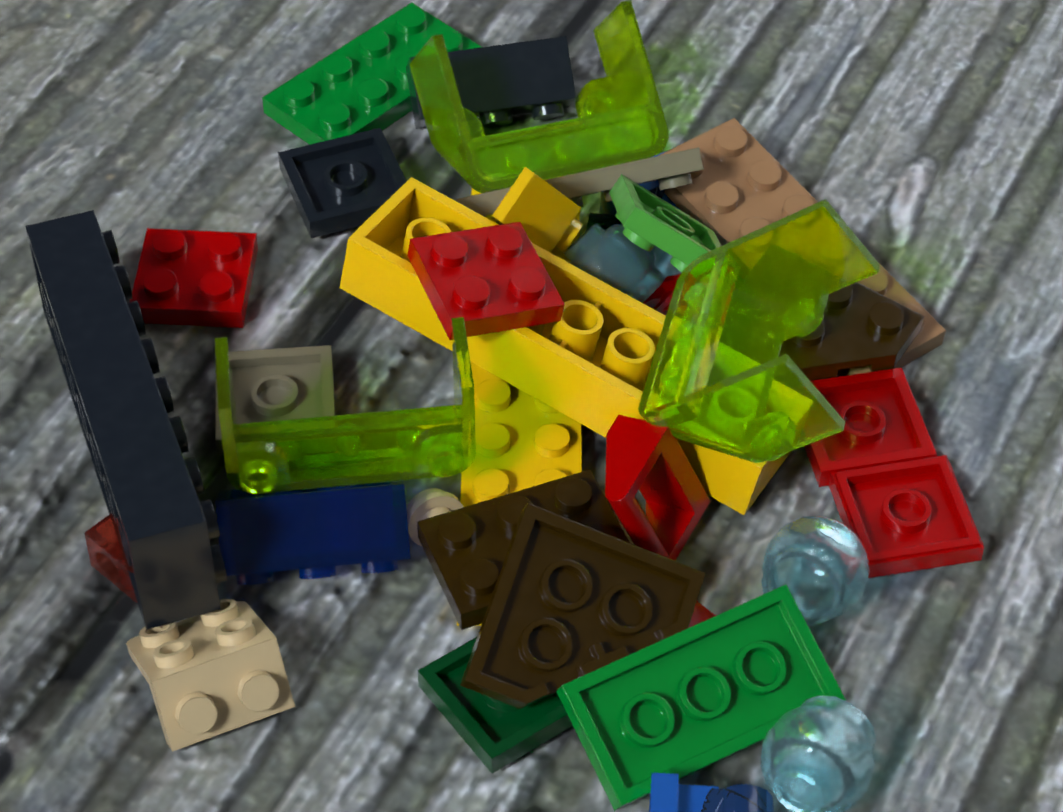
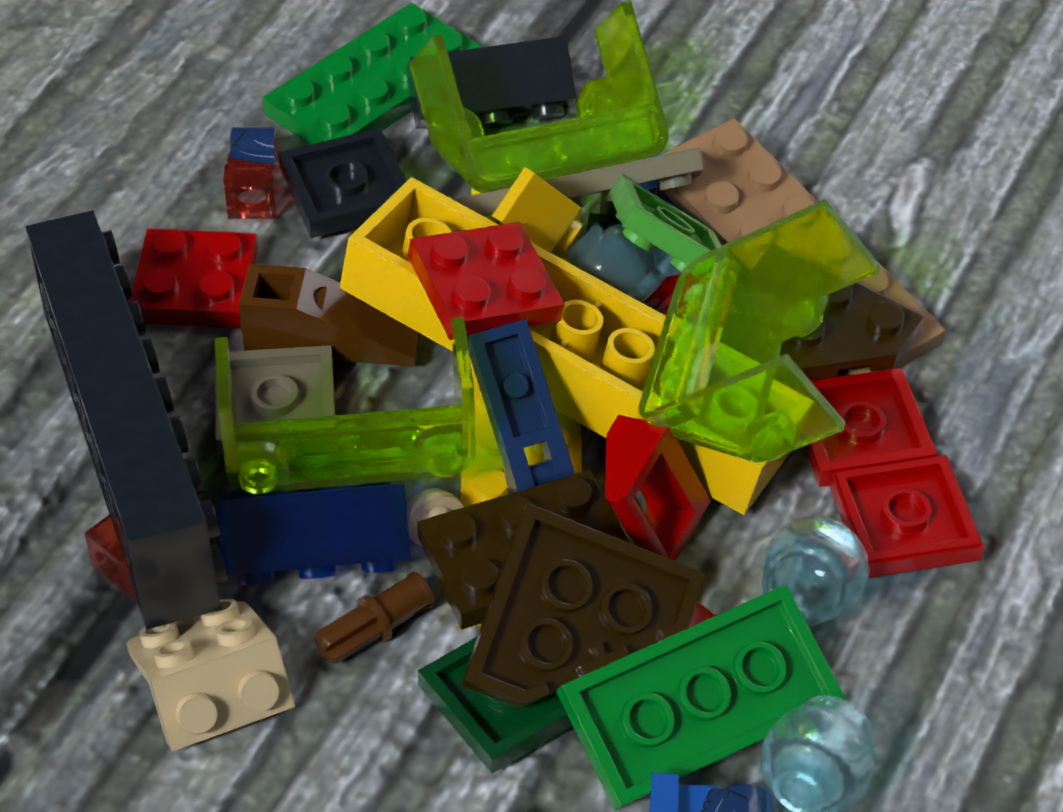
(252, 166): none -> clear red leg
(308, 309): none -> reddish brown slope
(374, 618): none -> reddish brown axle
(519, 404): none -> dark blue plate

